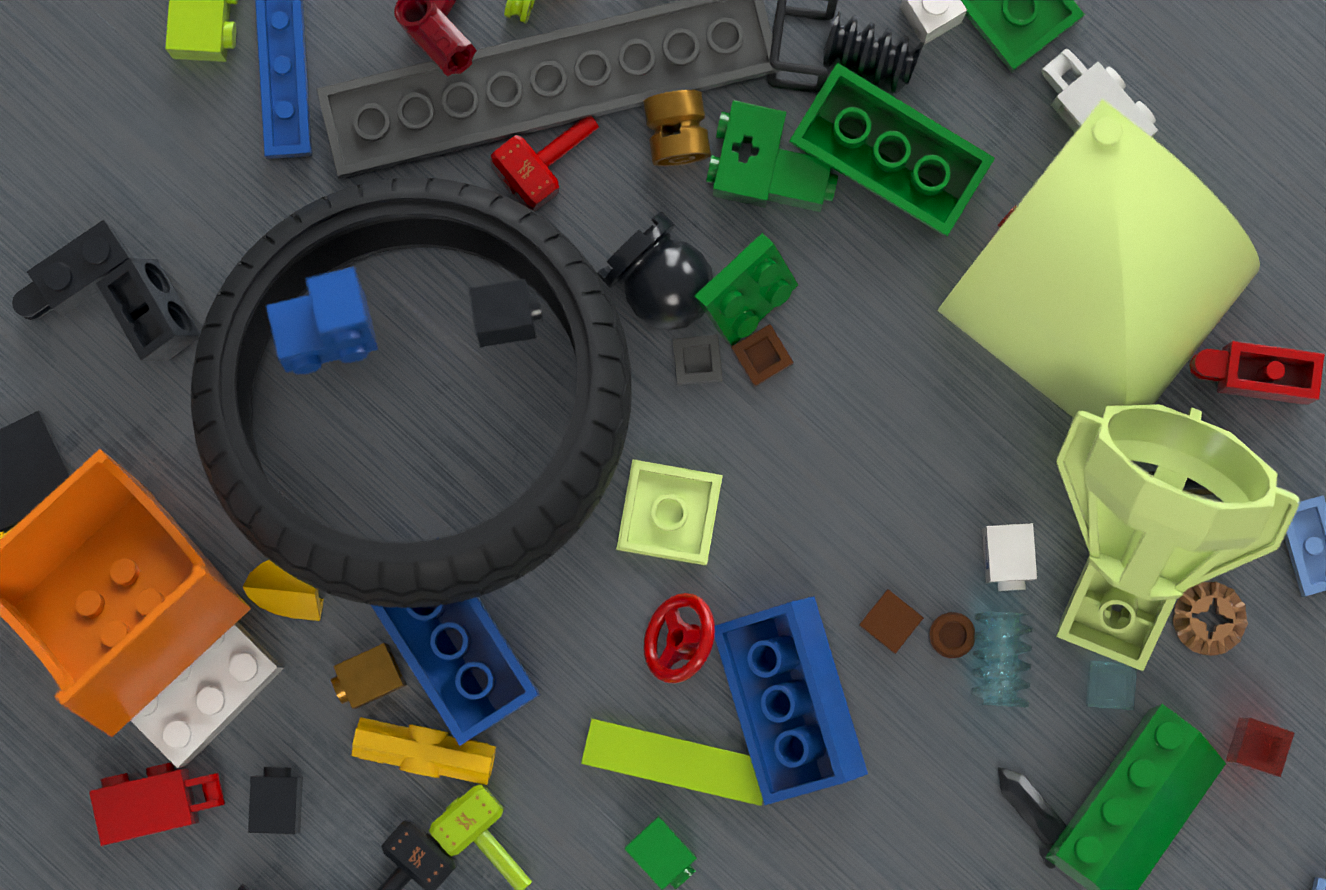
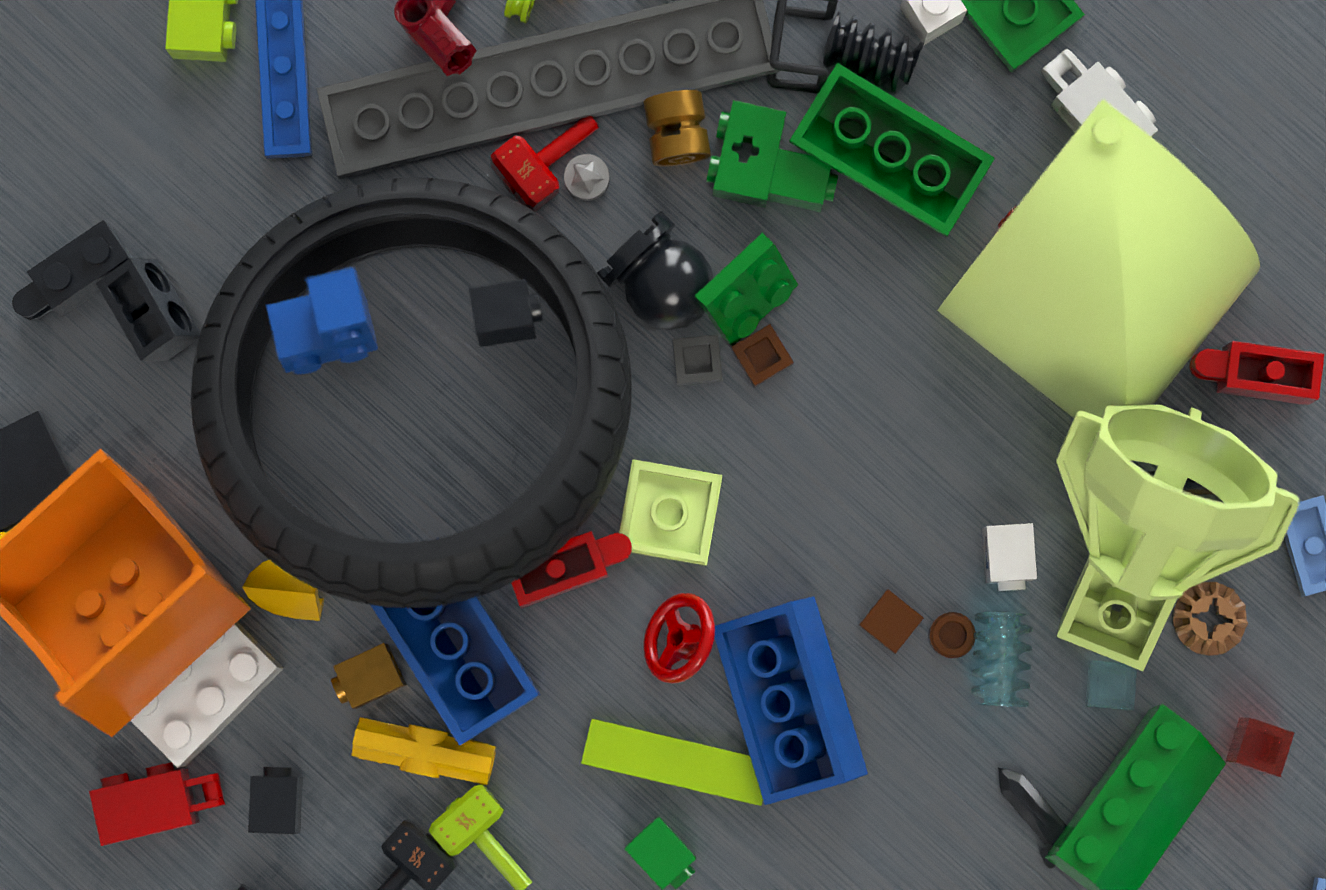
(572, 567): none -> red brick
(586, 177): none -> light grey tile

